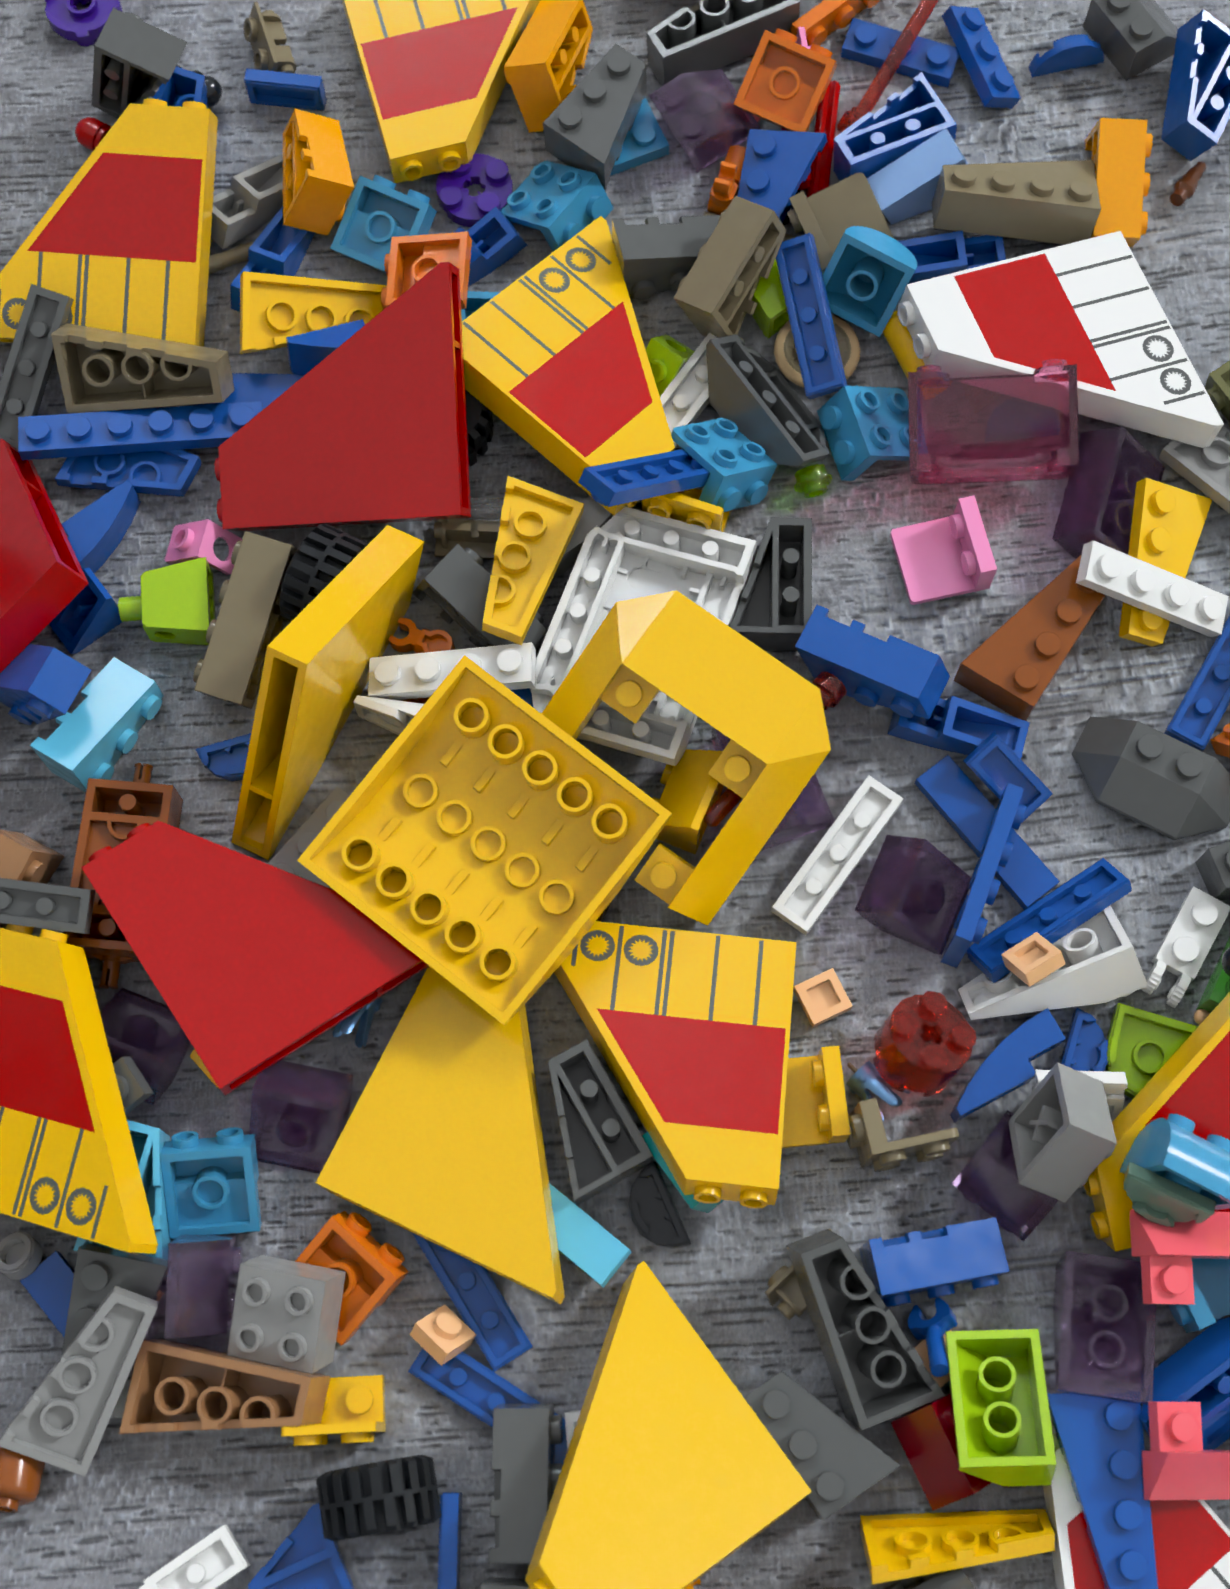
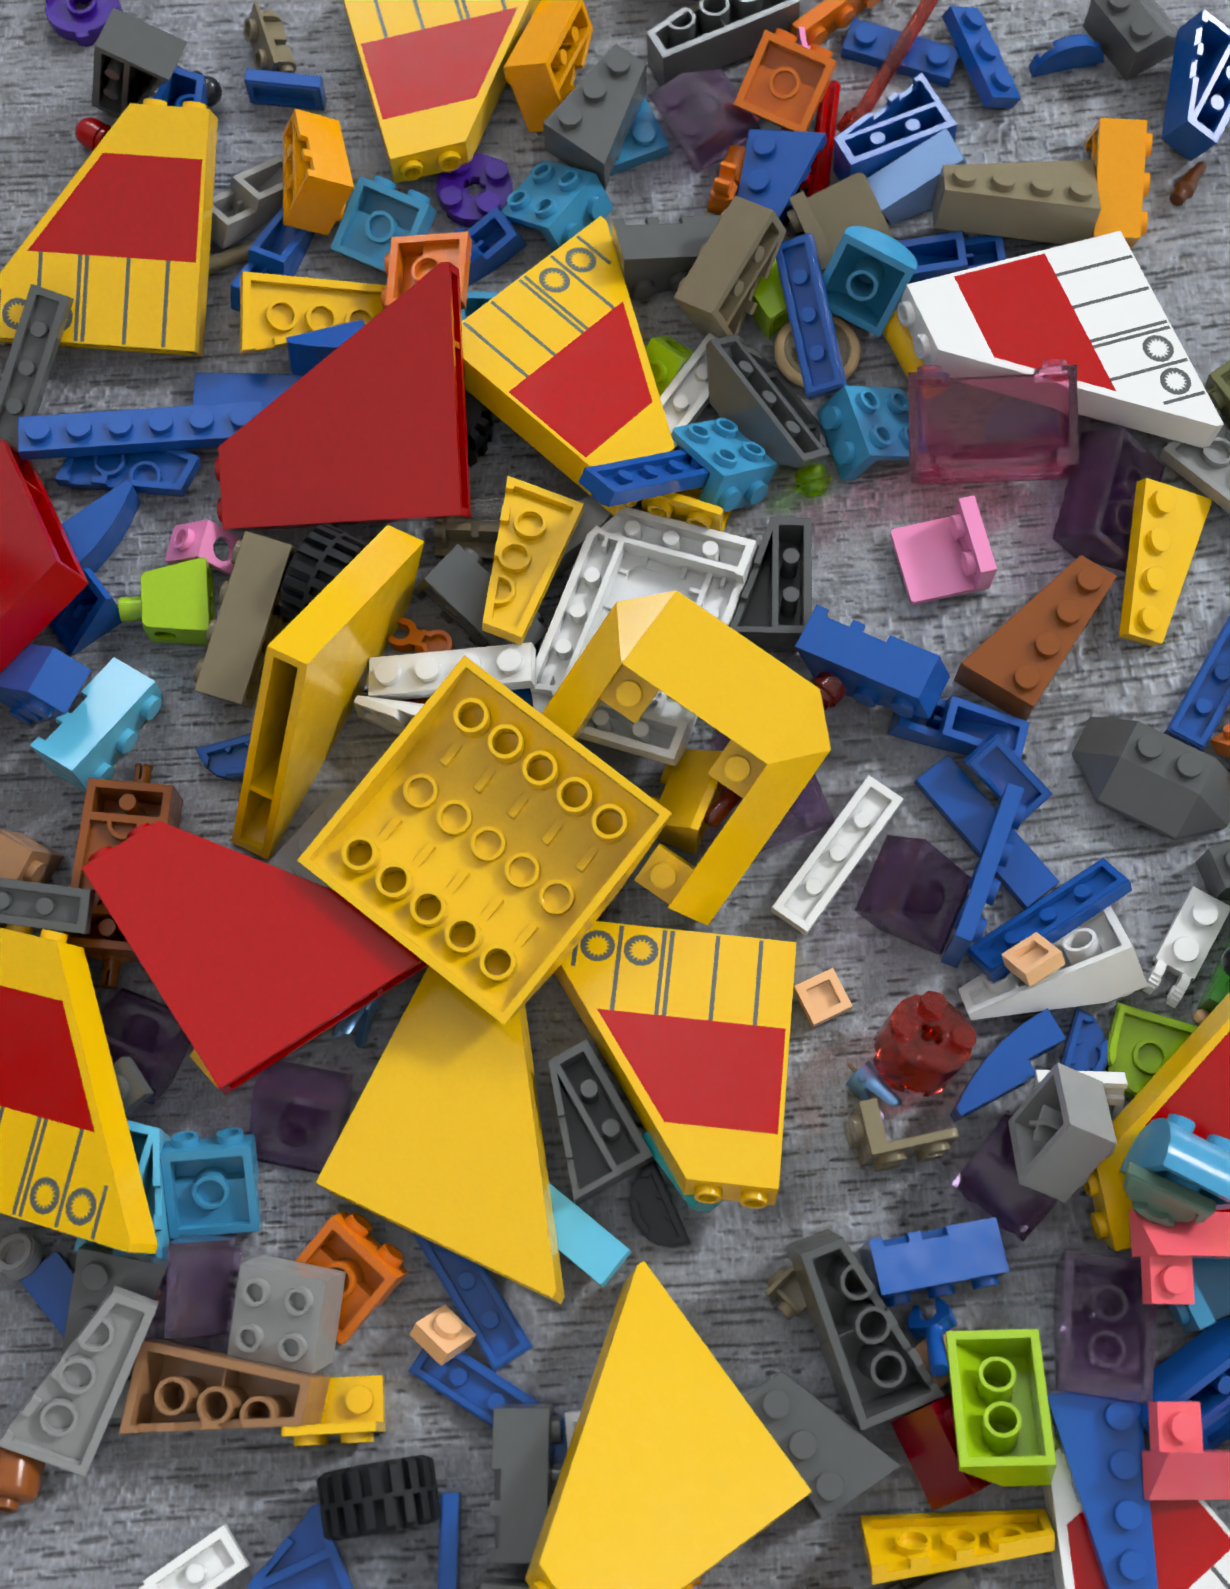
(134, 371): dark tan wedge -> none
(815, 1100): yellow bracket -> none
(1152, 589): white plate -> none

